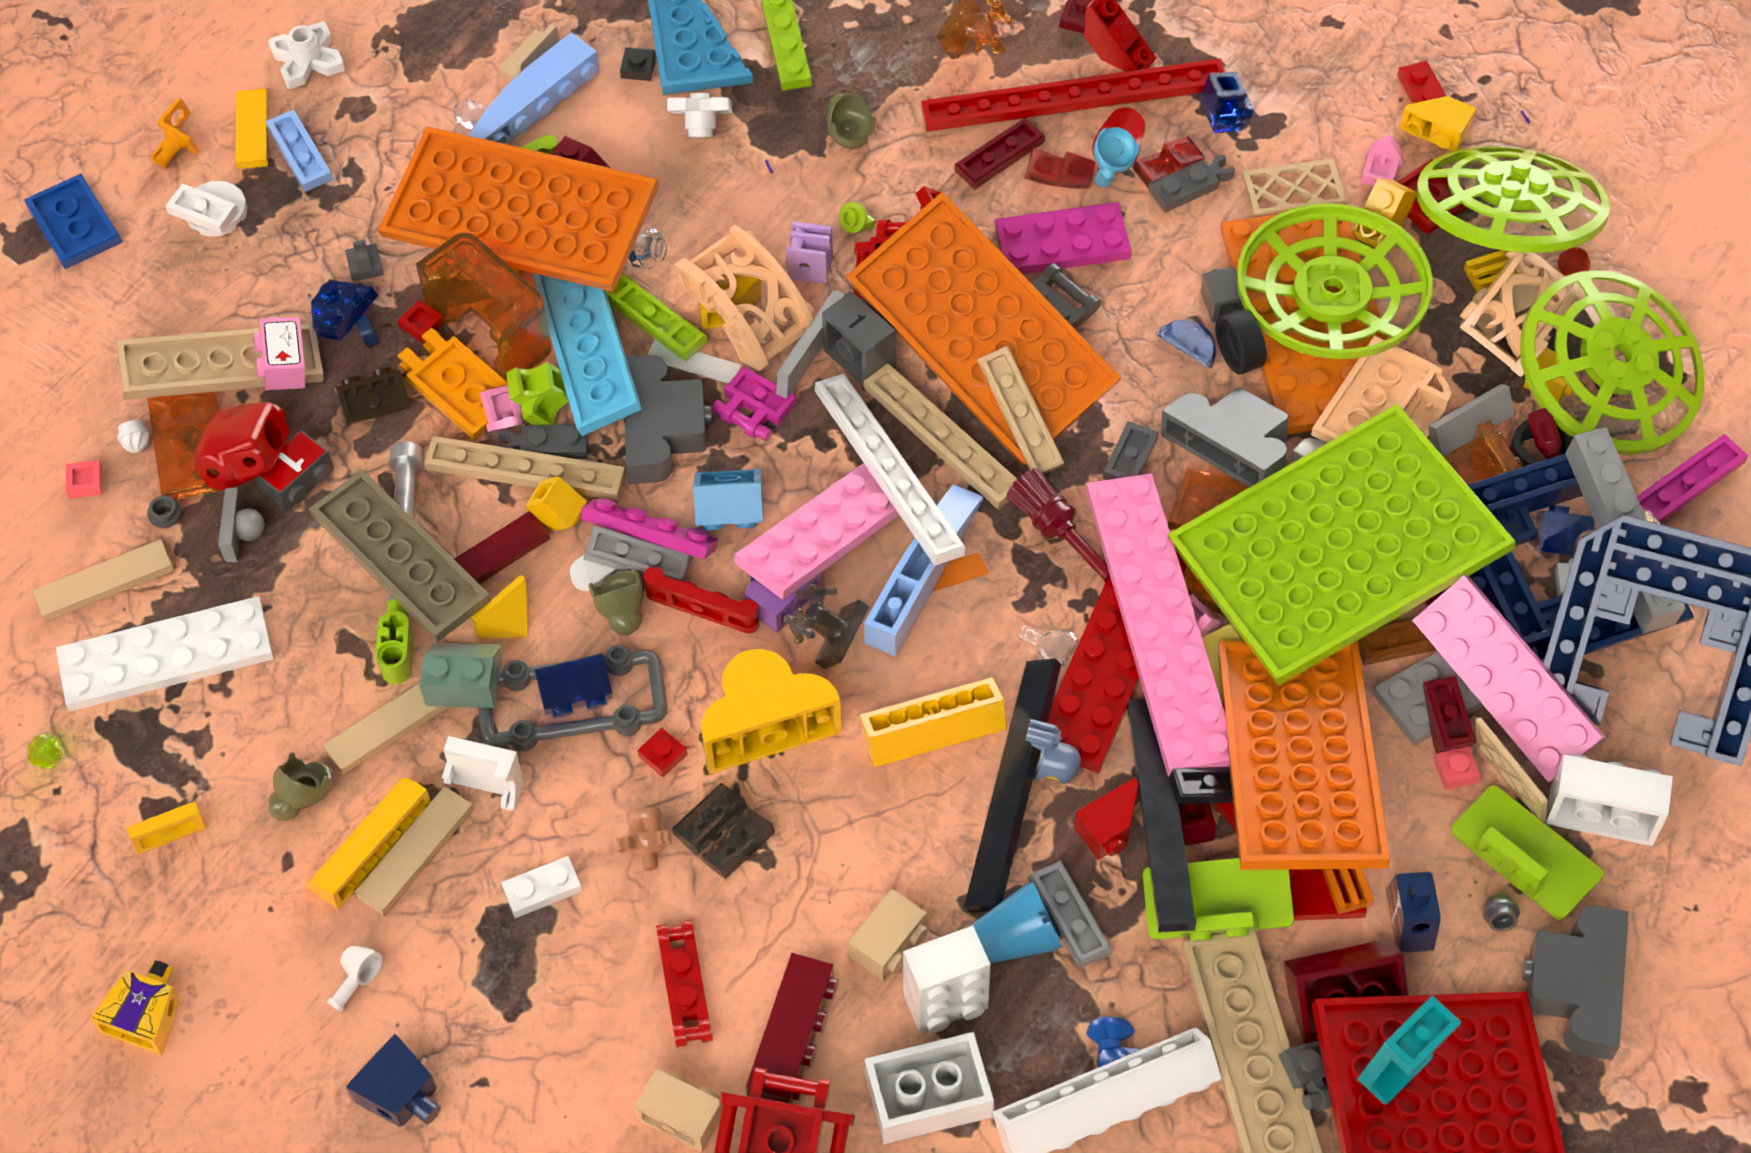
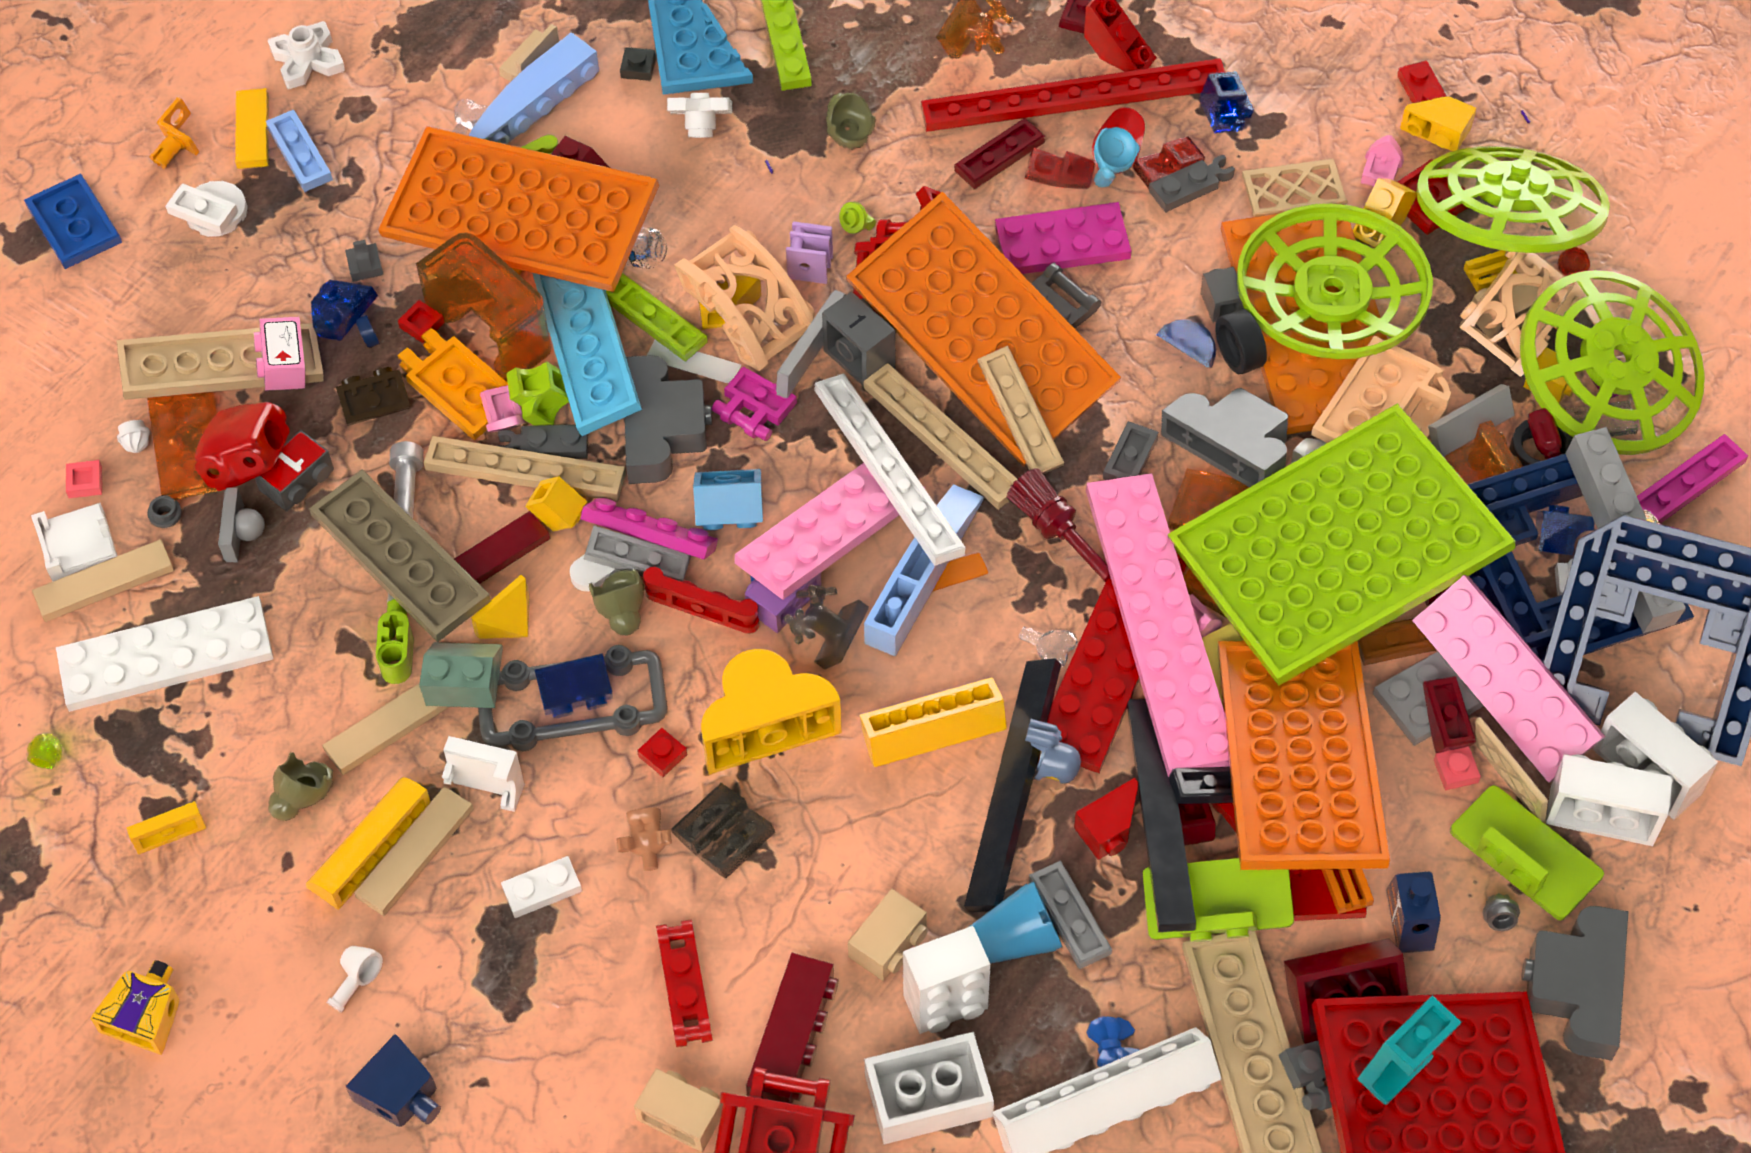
(74, 540): none -> white piece
(1647, 740): none -> white brick

